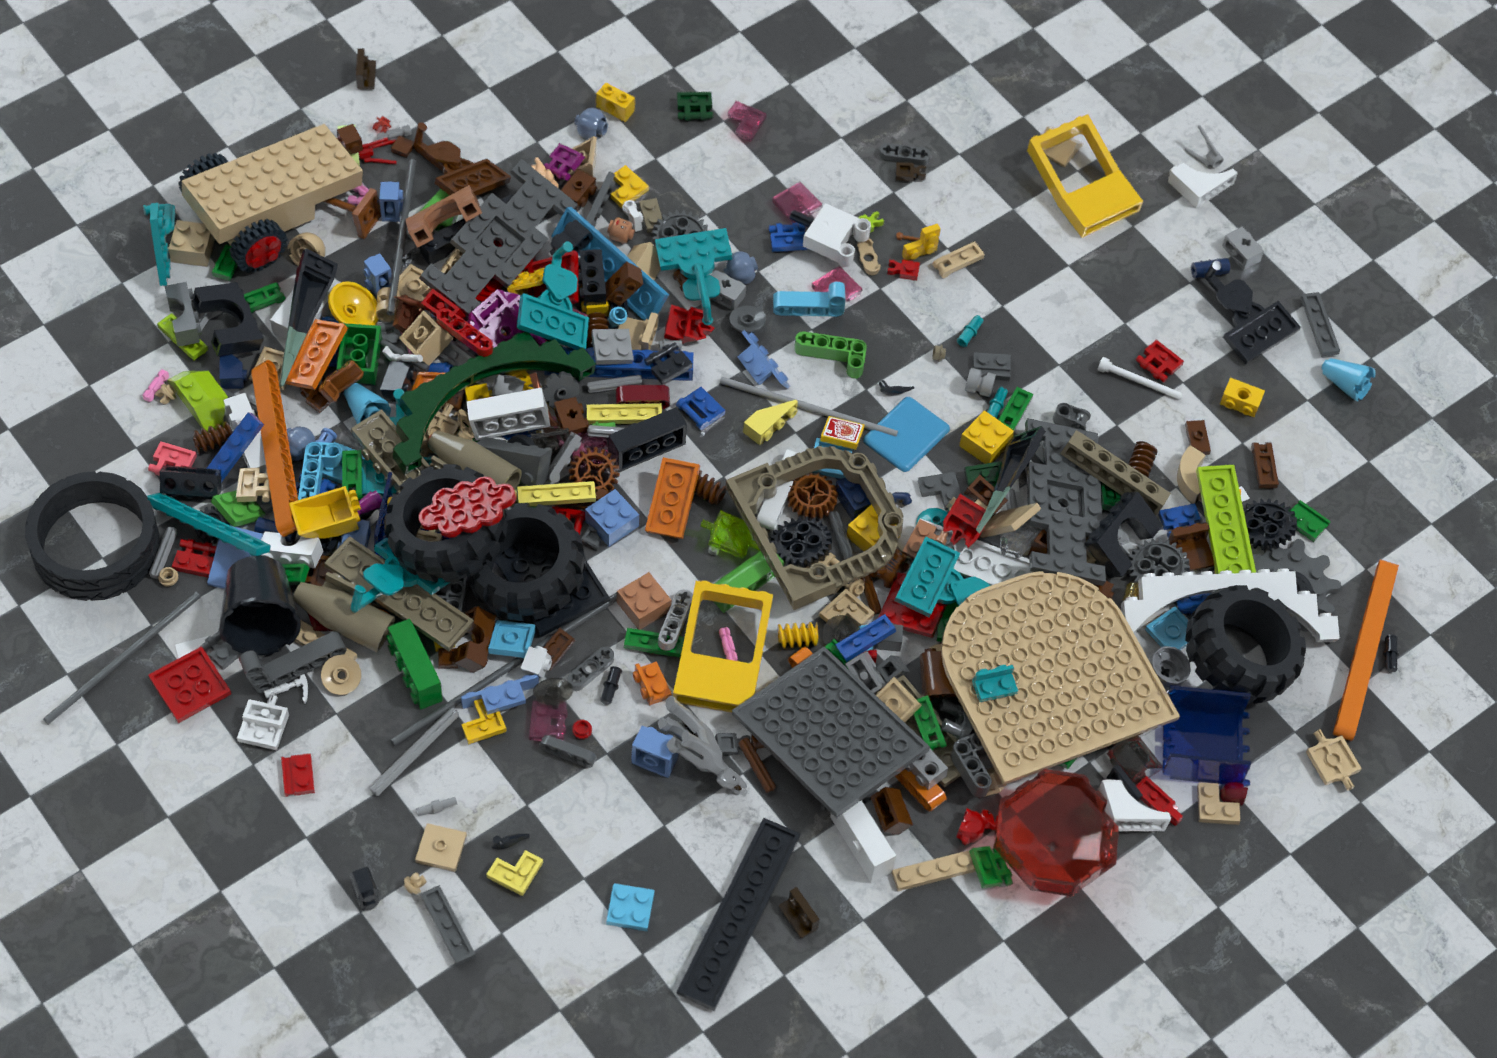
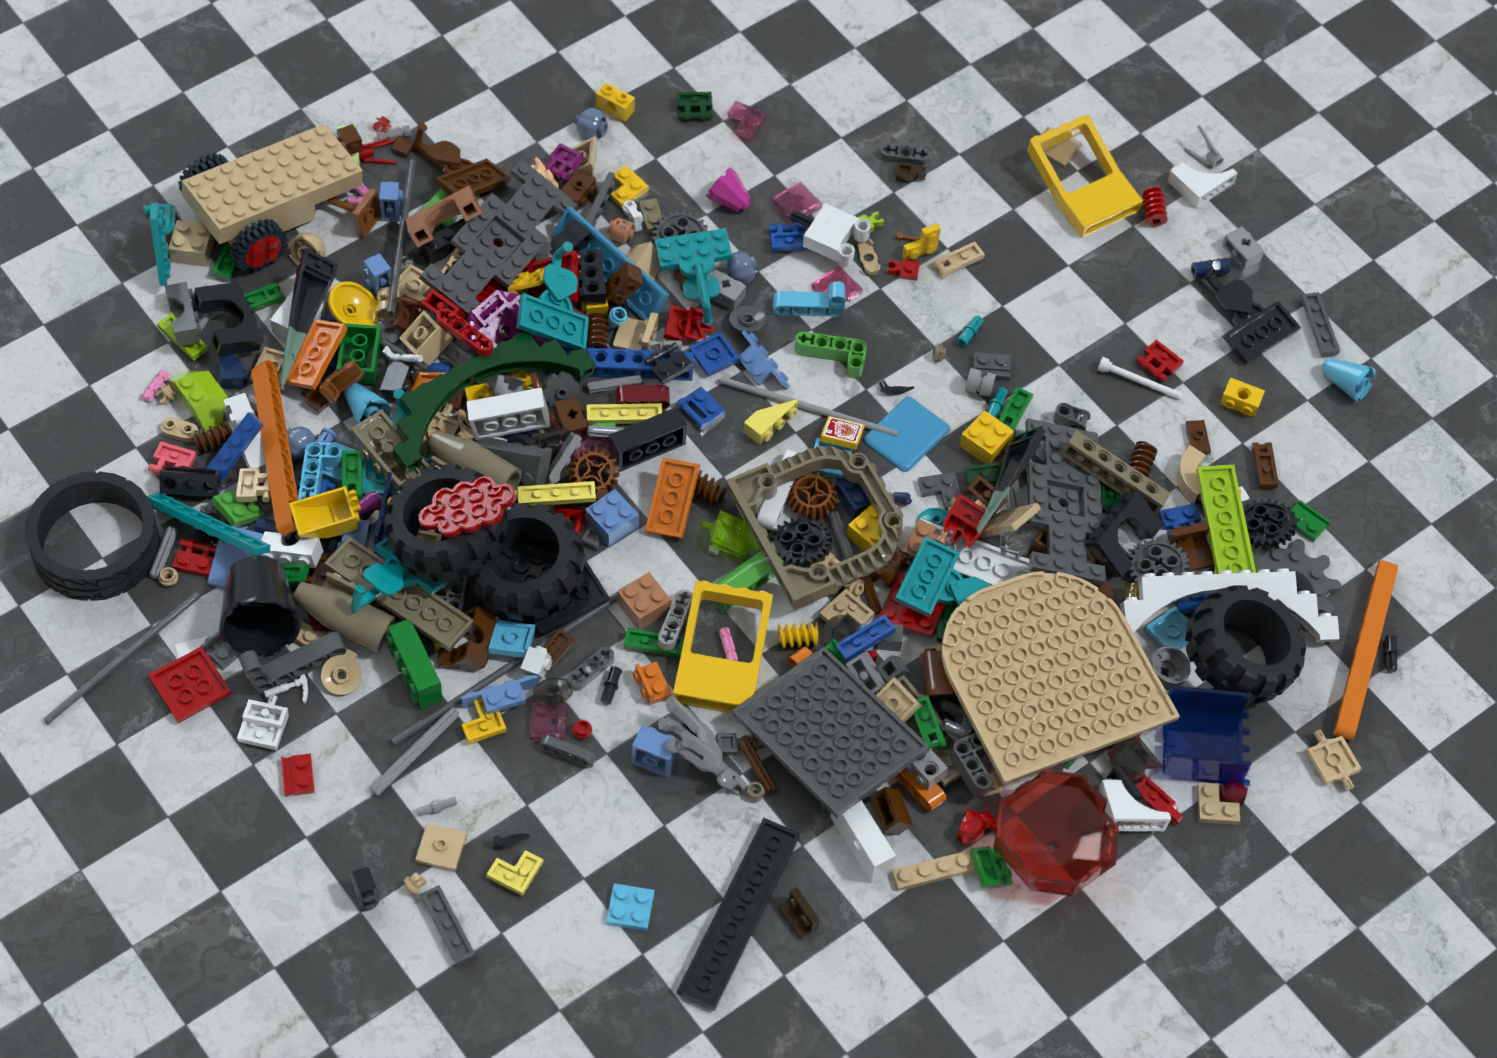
(178, 430): none -> tan plate
(365, 71): dark brown bracket -> none
(612, 346): light grey plate -> none
(714, 354): none -> blue plate
(729, 192): none -> dark pink cone
(755, 786): none -> dark tan plate
(995, 683): teal bracket -> none
(1154, 206): none -> red piece

